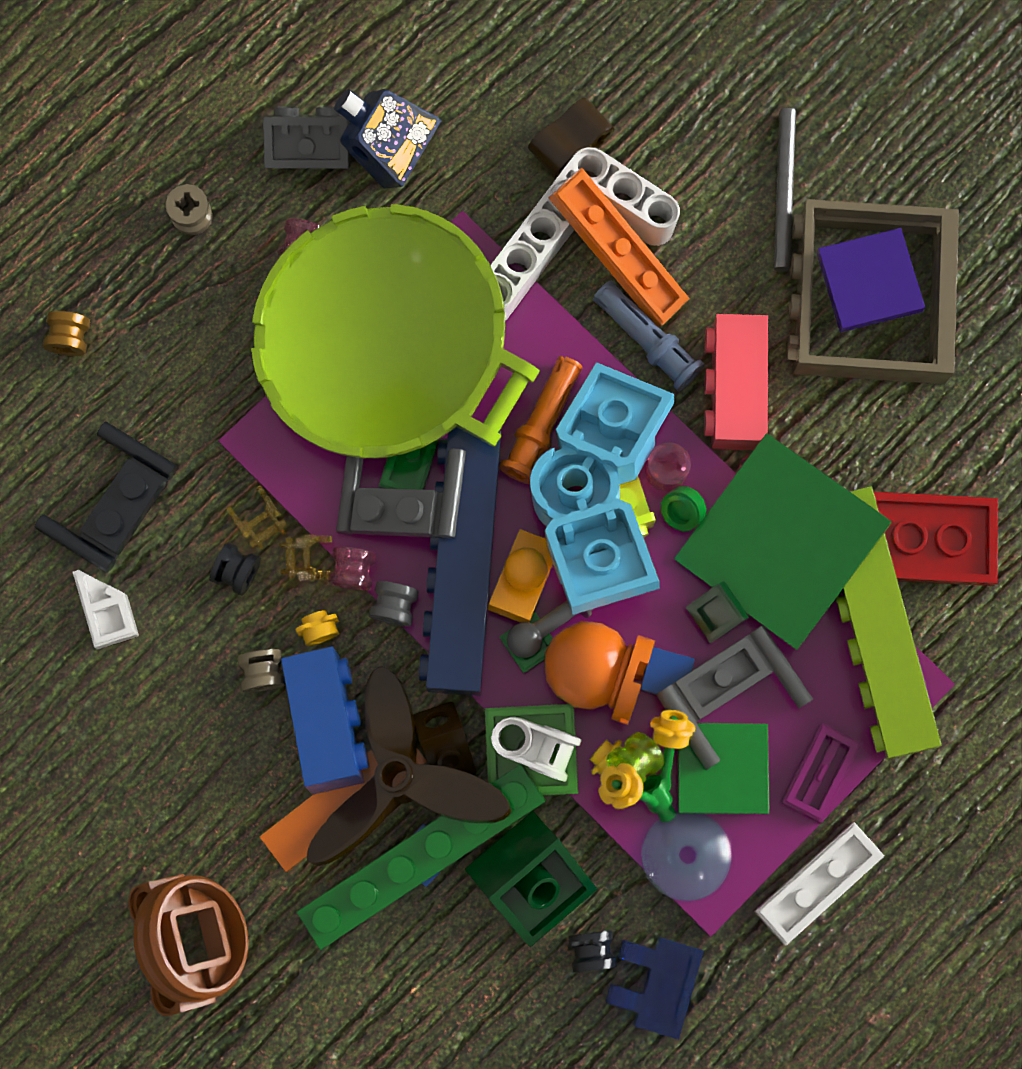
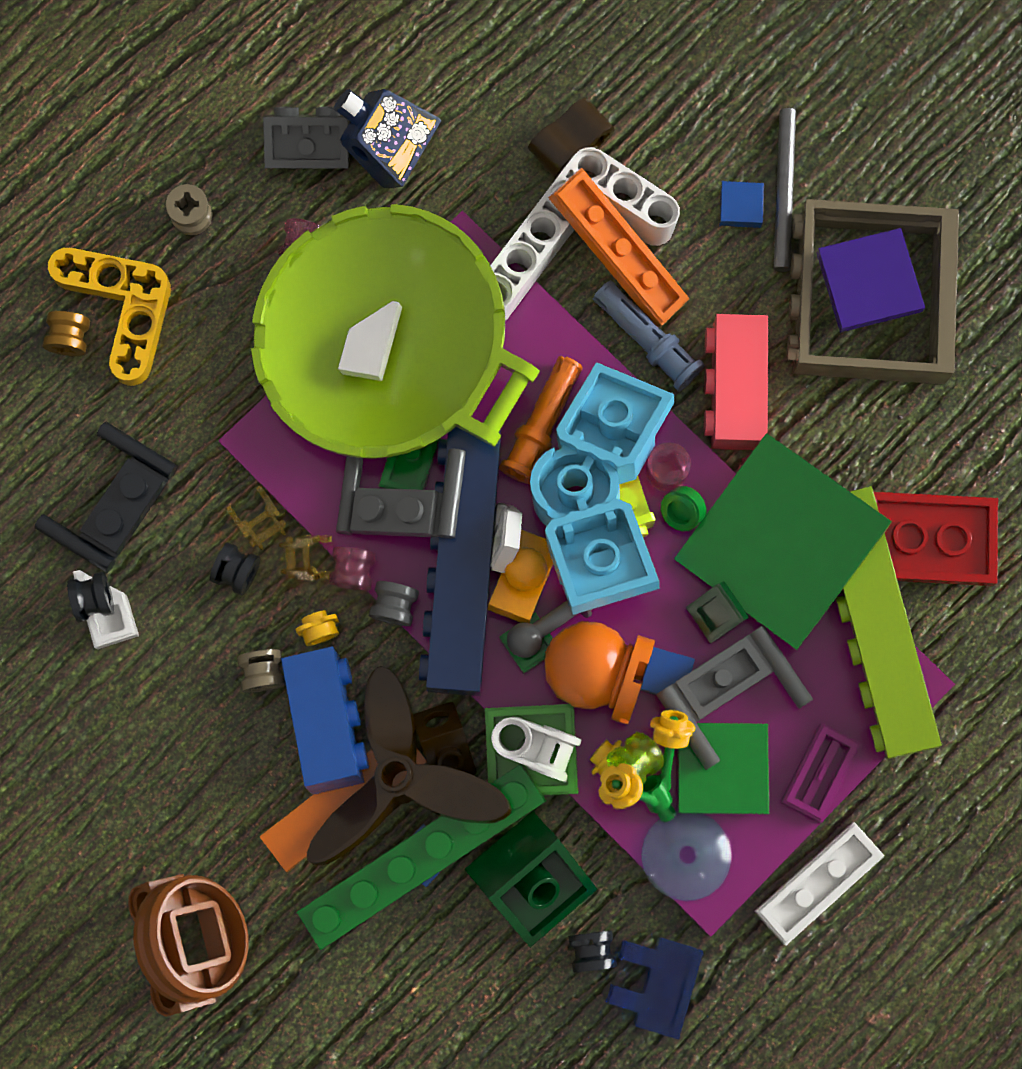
(90, 597): none -> black wheel
(135, 303): none -> yellow beam
(370, 344): none -> white tile
(505, 536): none -> white tile
(741, 204): none -> blue tile

